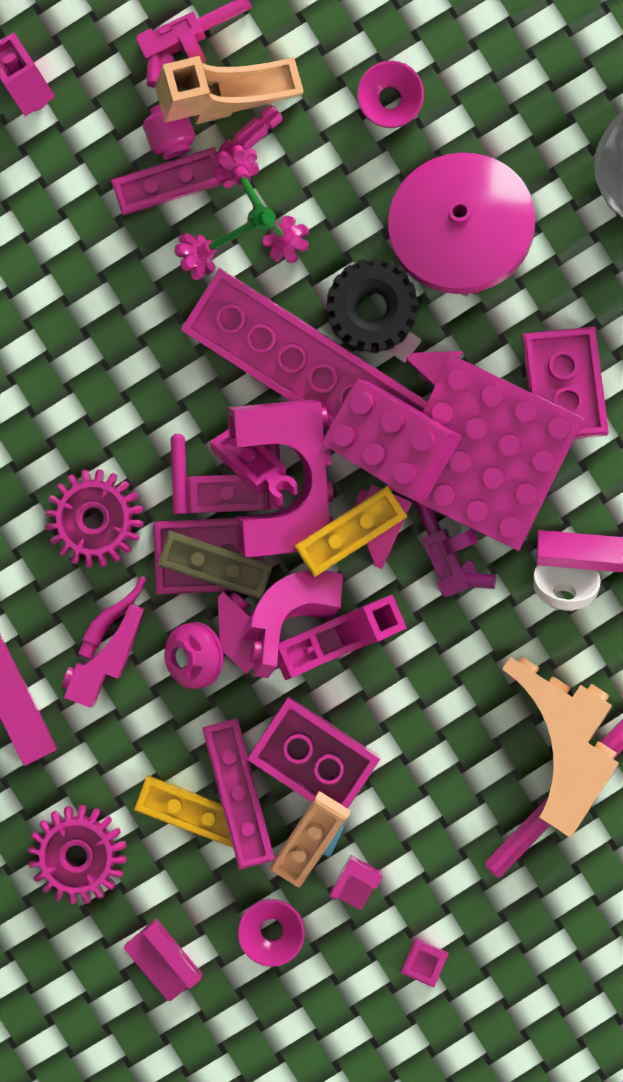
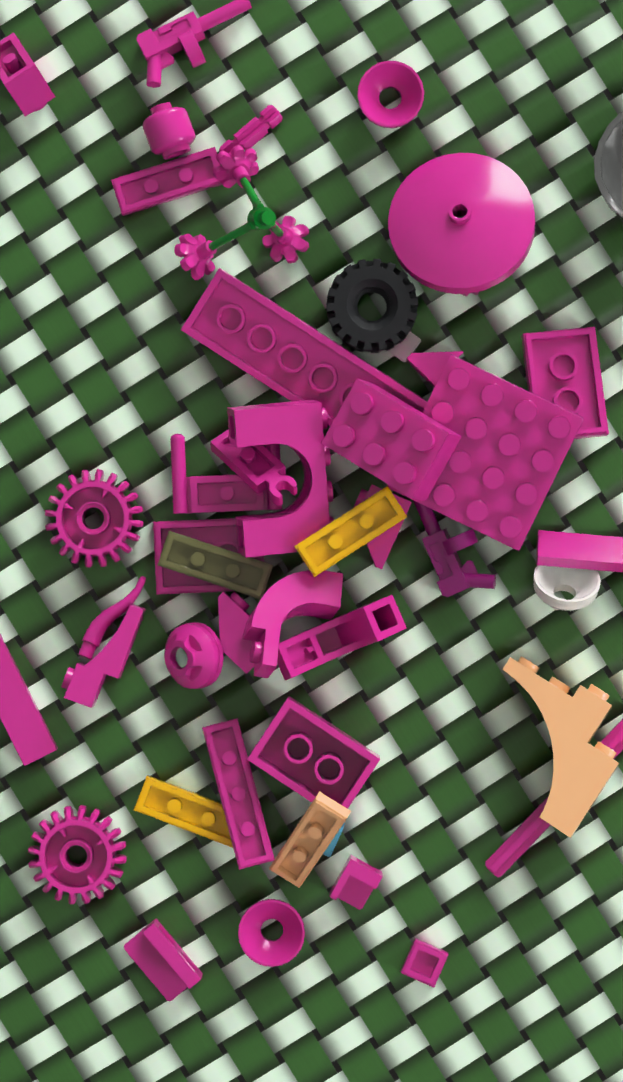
(214, 92): light nougat arch -> none

